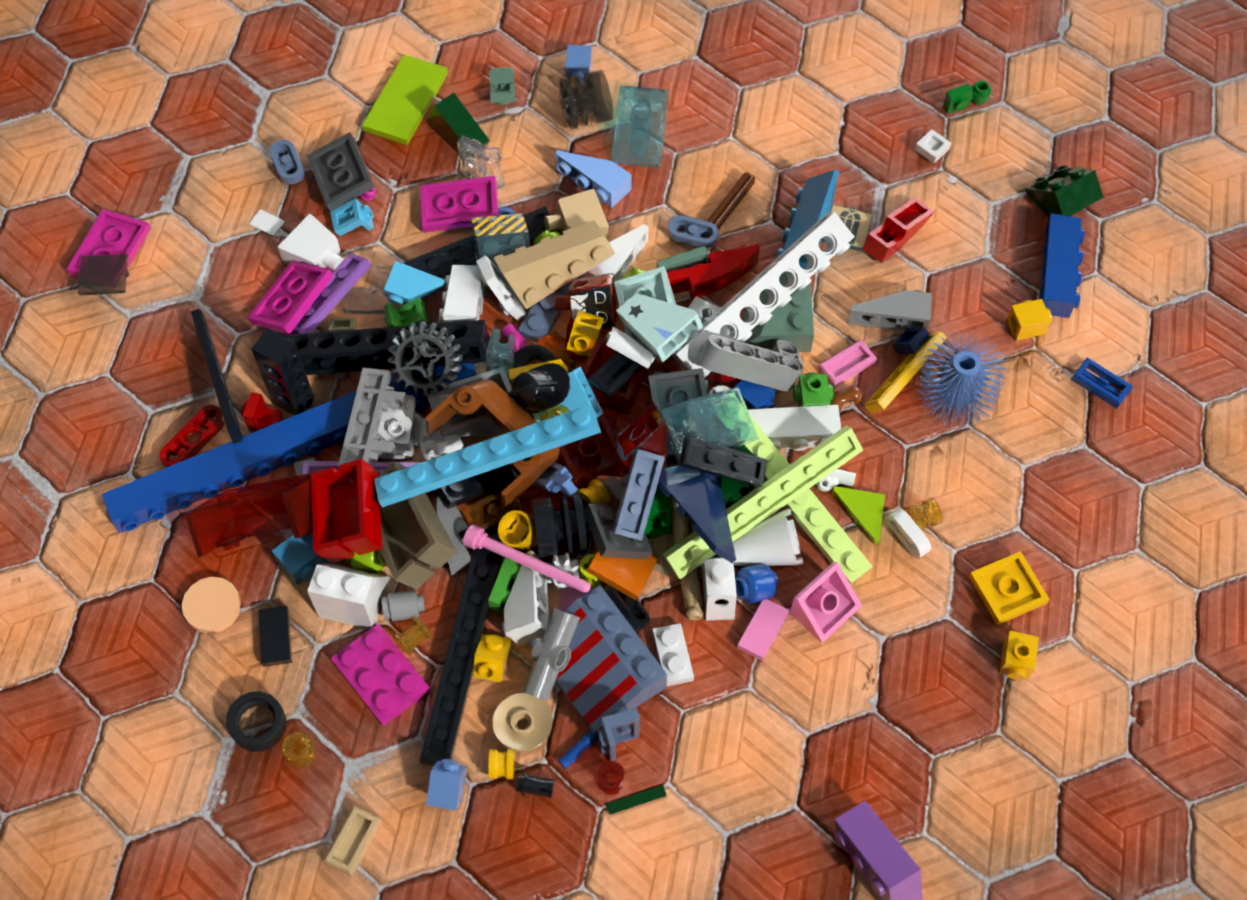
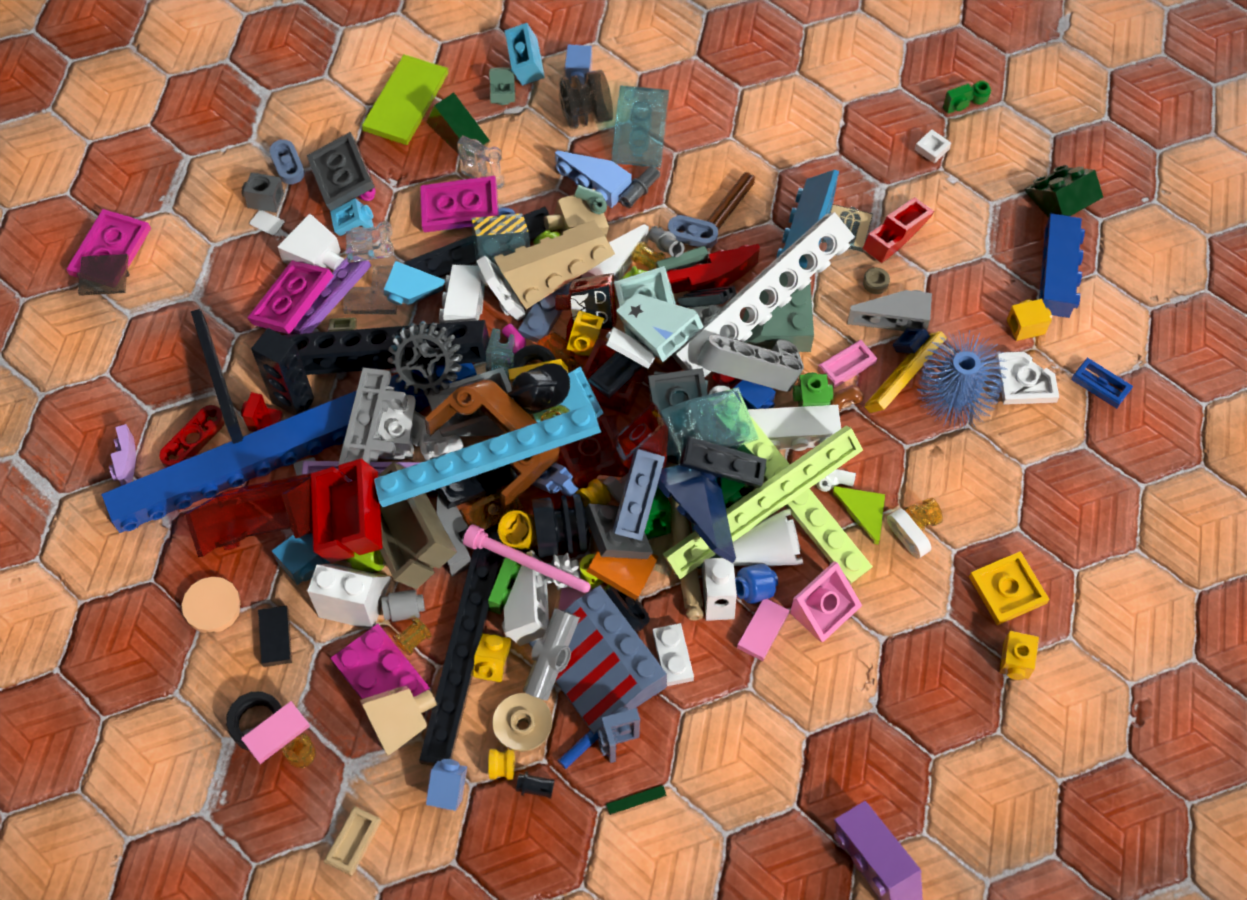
(125, 457): none -> lavender slope
(263, 192): none -> dark grey brick
(275, 732): none -> bright pink tile
(360, 243): none -> clear plate
(397, 715): none -> tan torso
(406, 314): bright green bracket -> none
(524, 54): none -> medium azure brick
(593, 198): none -> sand green arm
(617, 770): clear red bush -> none
(639, 187): none -> dark grey axle
(646, 256): none -> clear yellow bush
(666, 241): none -> light grey pin
(707, 296): none -> black tile
(876, 280): none -> dark tan tile
(1025, 380): none -> white plate

